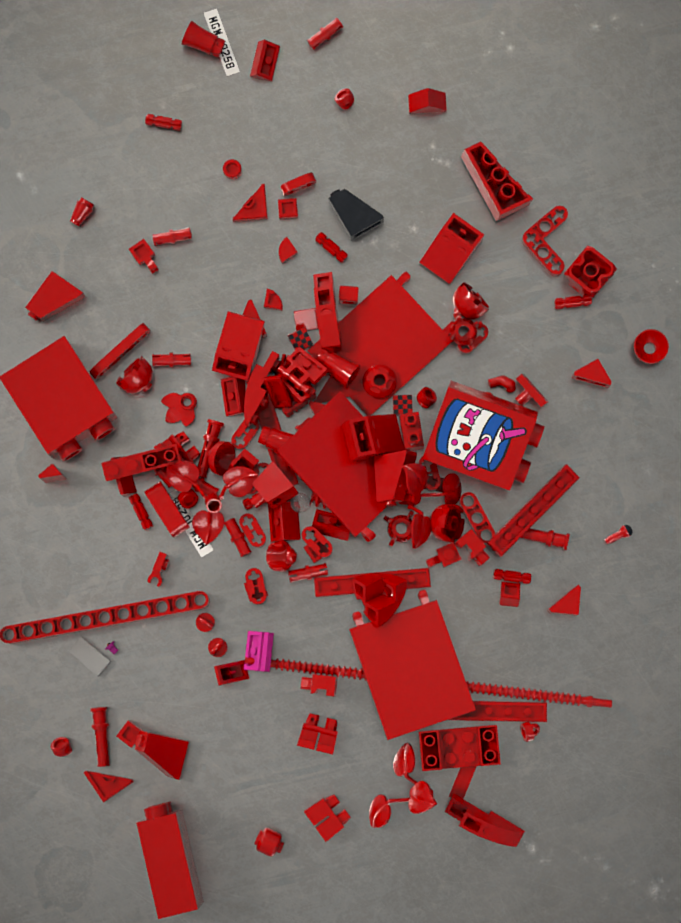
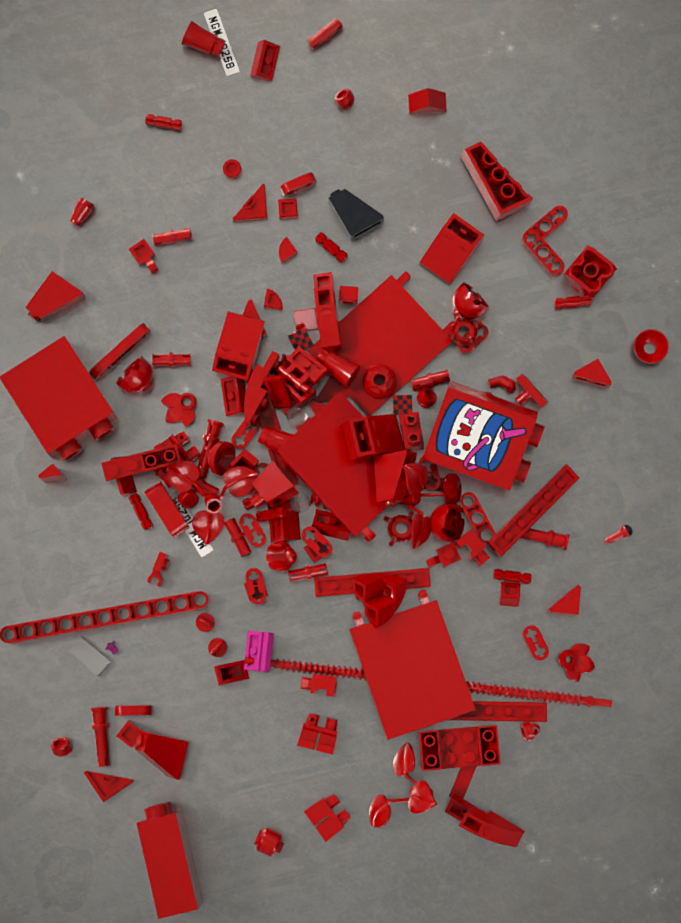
(133, 710): none -> red beam
(271, 514): none -> red axle
(296, 416): none -> clear tile
(430, 380): none -> red pin
(539, 640): none -> red beam
(579, 661): none -> red plate

